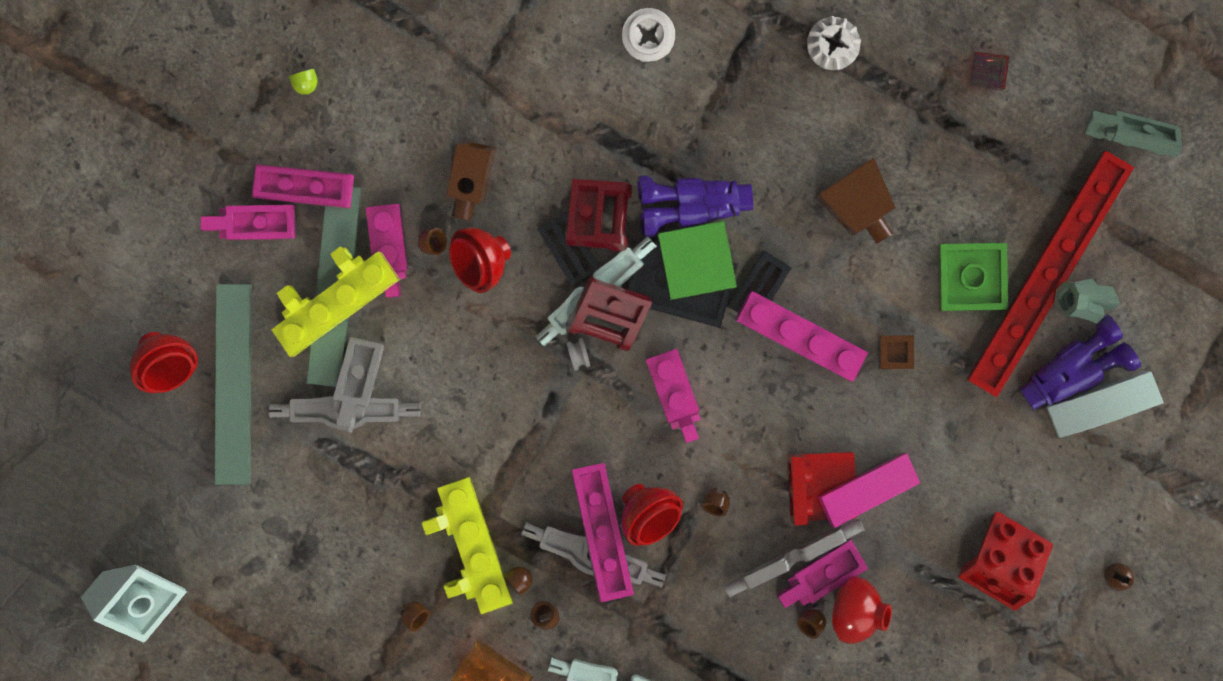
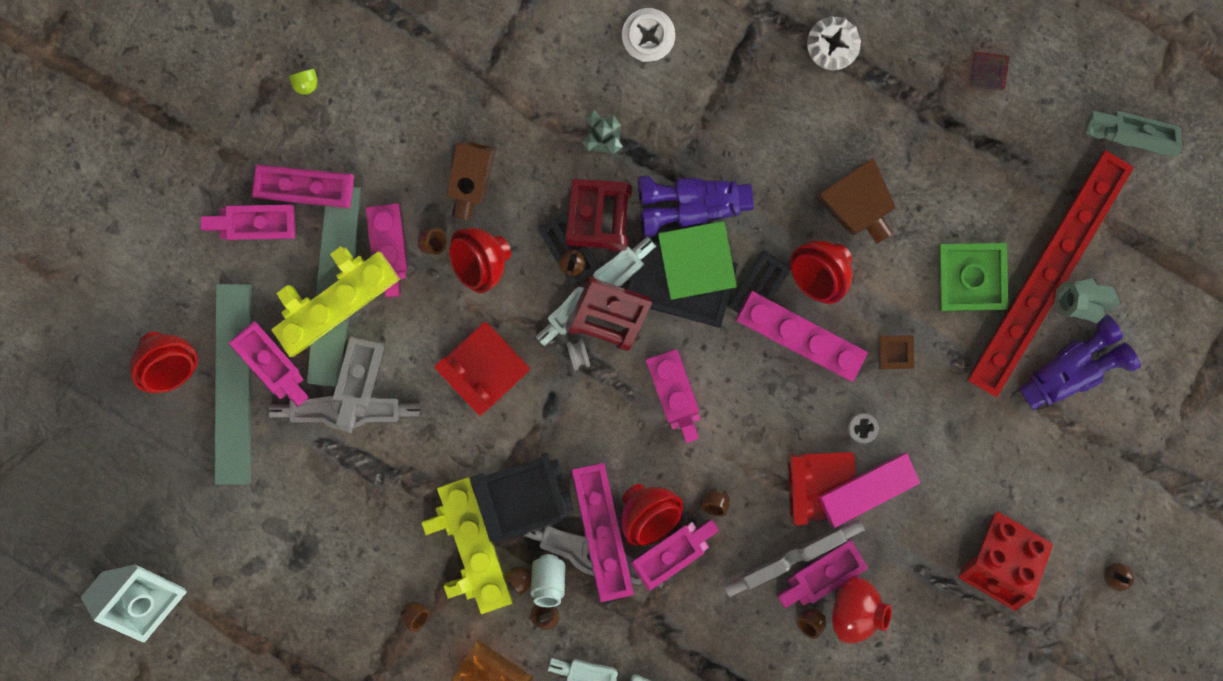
(269, 363): none -> dark pink hinge
(482, 368): none -> red bracket
(522, 499): none -> black panel
(548, 581): none -> light aqua brick
(579, 264): none -> reddish brown hinge
(602, 134): none -> sand green rock
(673, 553): none -> dark pink hinge
(822, 270): none -> red piece
(869, 435): none -> light grey bush
(1105, 404): light aqua slope -> none

